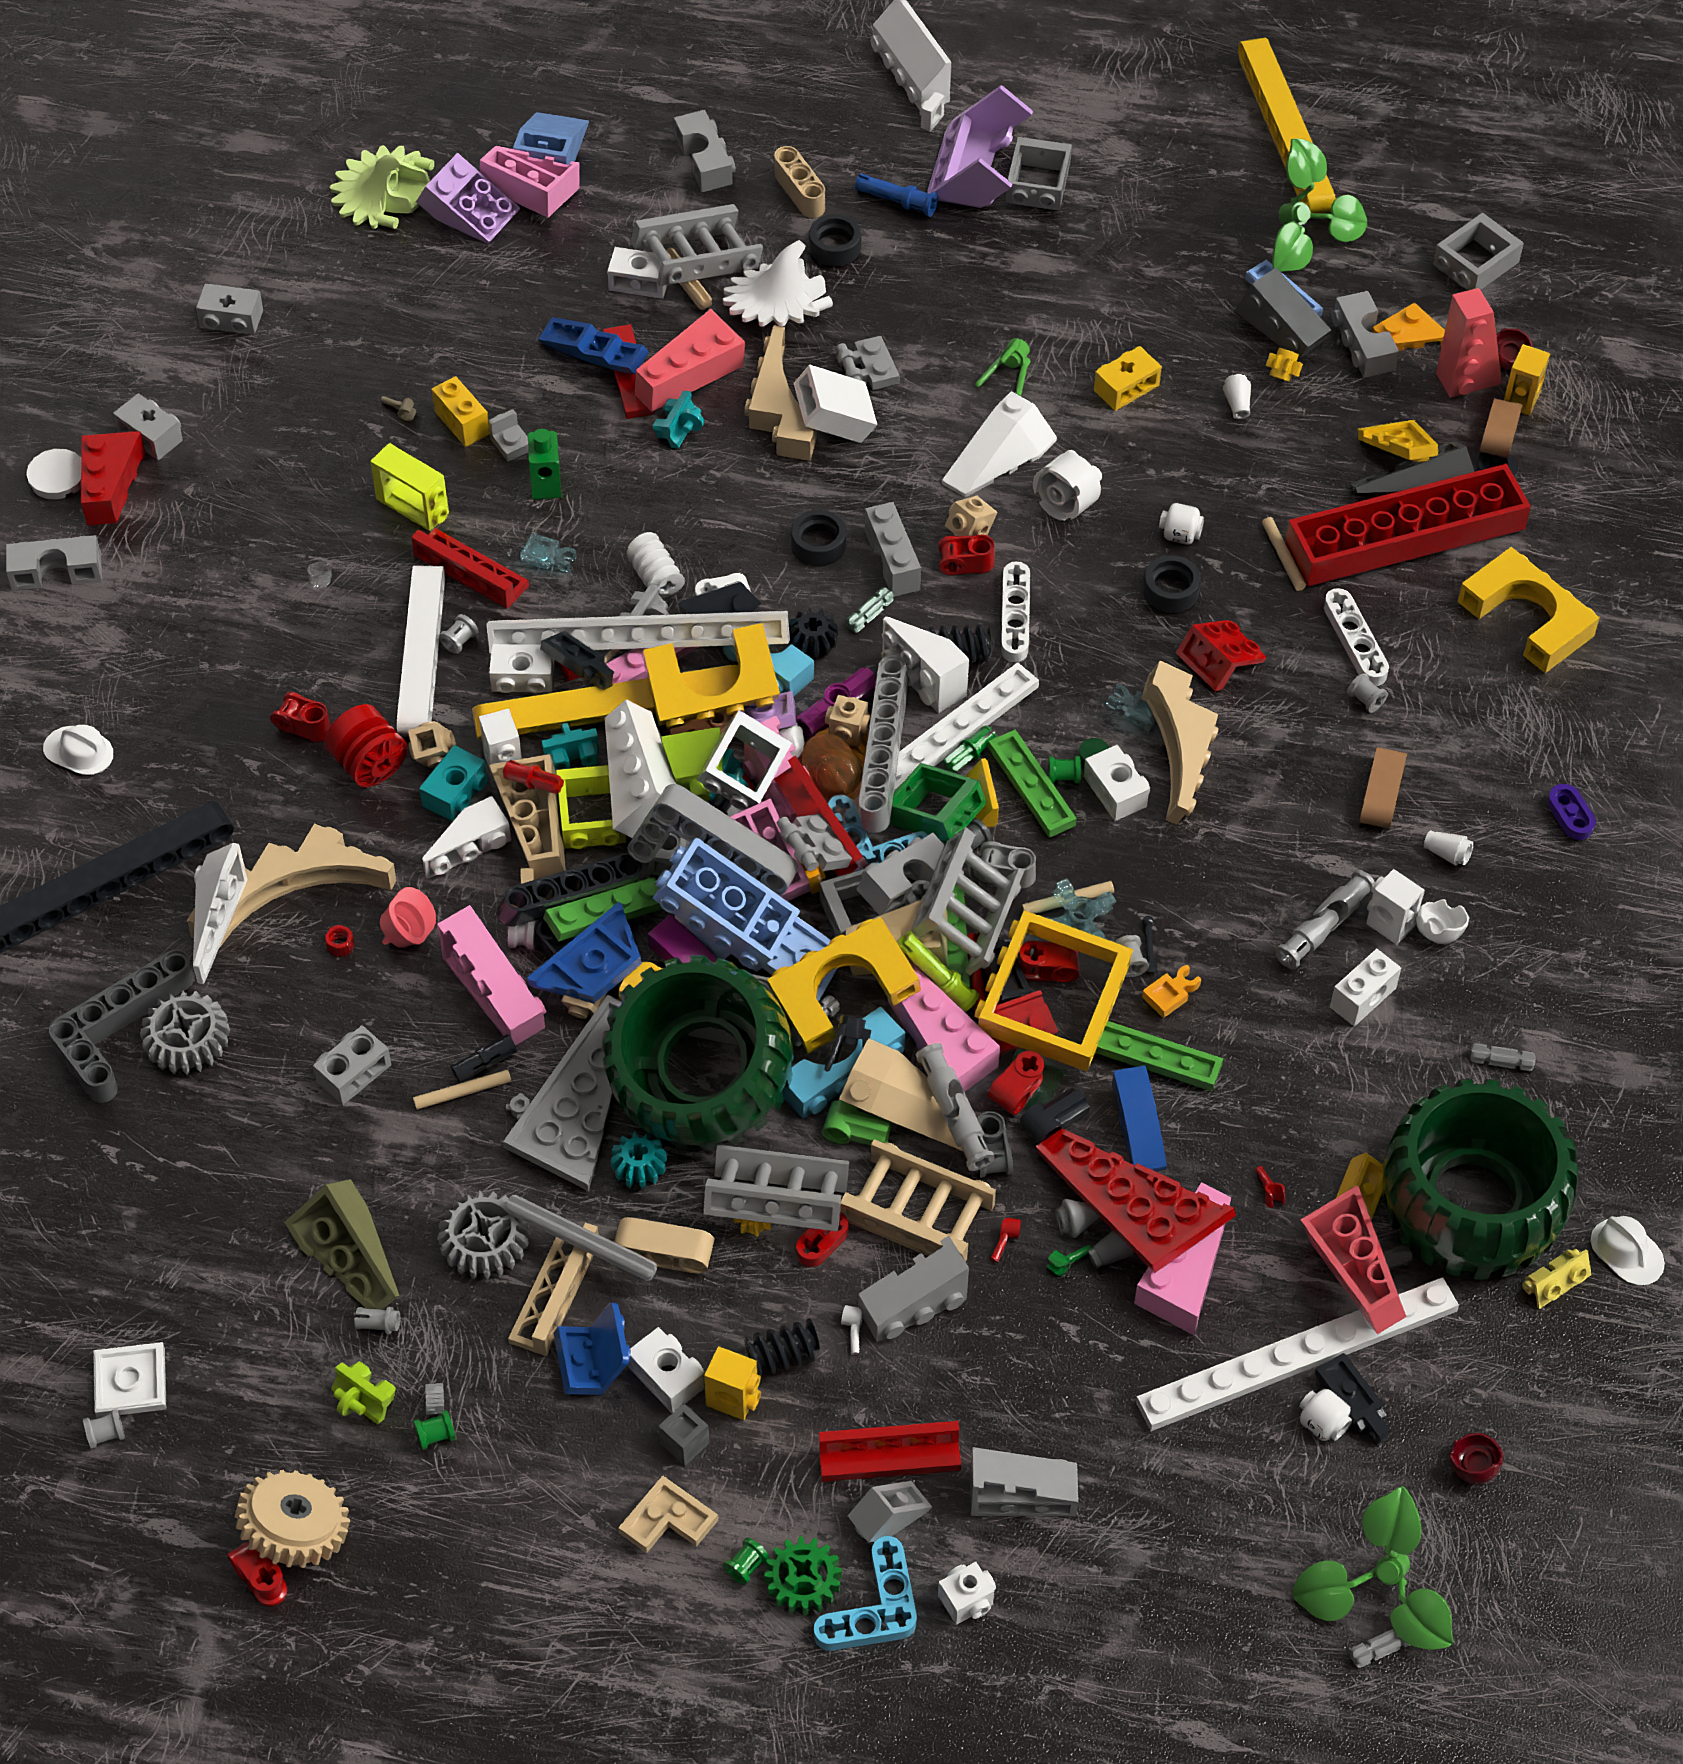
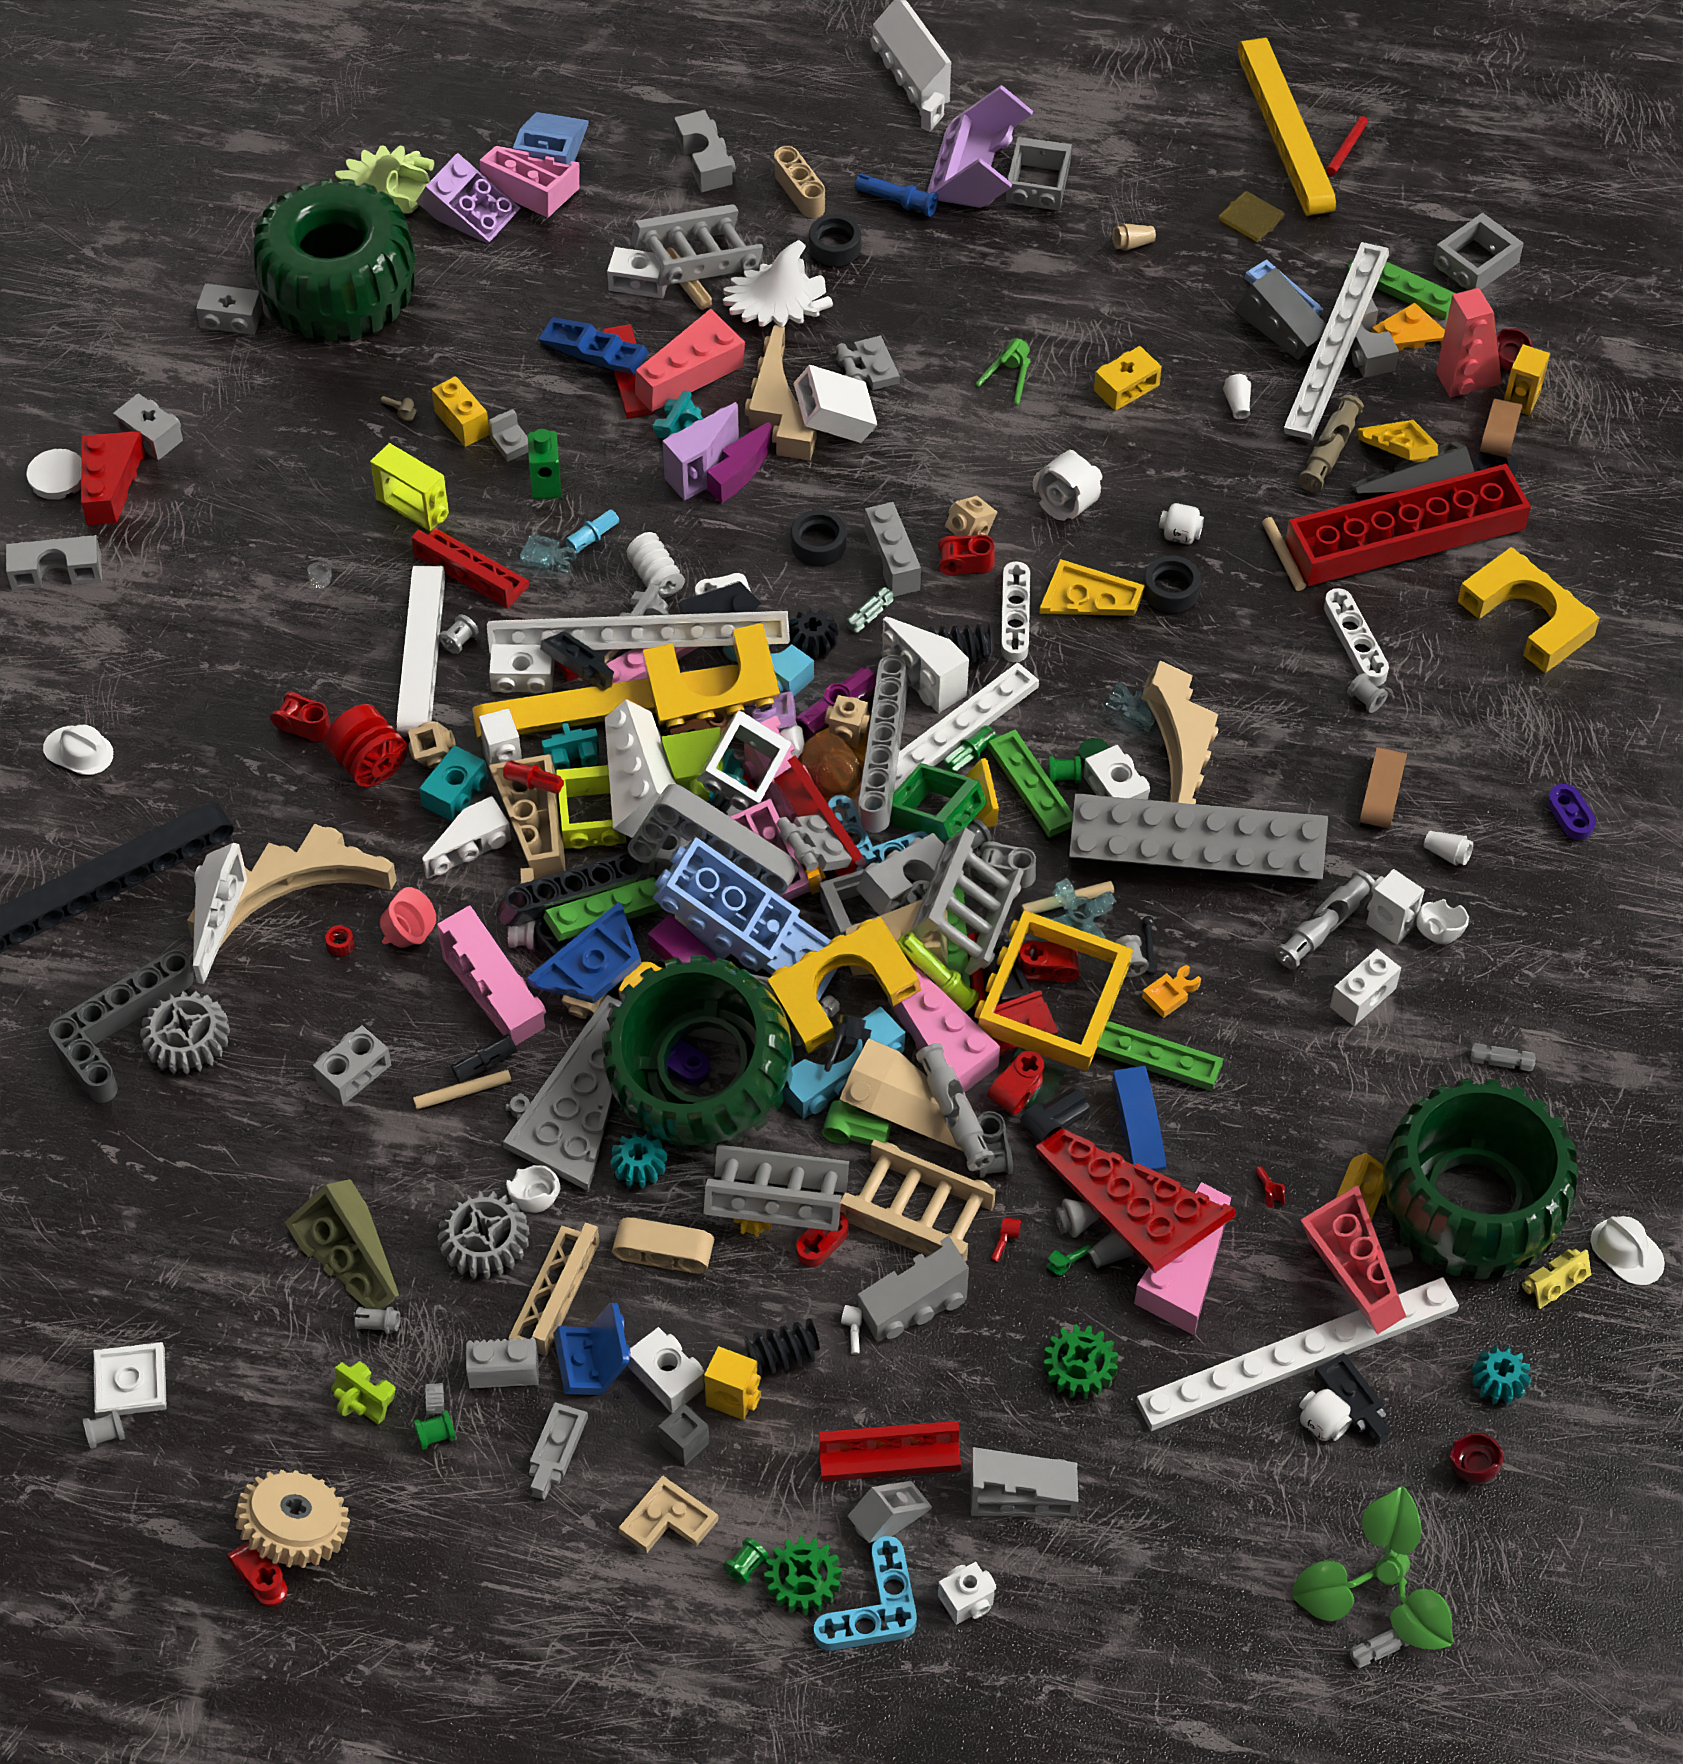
(341, 293): none -> dark green tyre
(502, 1363): none -> light grey brick
(534, 1188): none -> white hair
(555, 1447): none -> light grey hinge
(581, 1237): light grey axle -> none
(591, 531): none -> medium azure axle
(679, 1062): none -> dark purple plate
(697, 449): none -> lavender slope
(739, 463): none -> magenta slope
(1004, 441): white wedge -> none
(1080, 1362): none -> green gear
(1090, 592): none -> yellow wing
(1132, 236): none -> tan cone
(1198, 836): none -> light grey brick
(1216, 651): red bracket -> none
(1251, 216): none -> clear yellow piece
(1284, 364): yellow gear -> none
(1330, 443): none -> dark tan piece
(1336, 341): none -> white plate
(1347, 145): none -> red bar
(1348, 219): bright green plant -> none
(1414, 289): none -> bright green plate
(1497, 1386): none -> teal gear

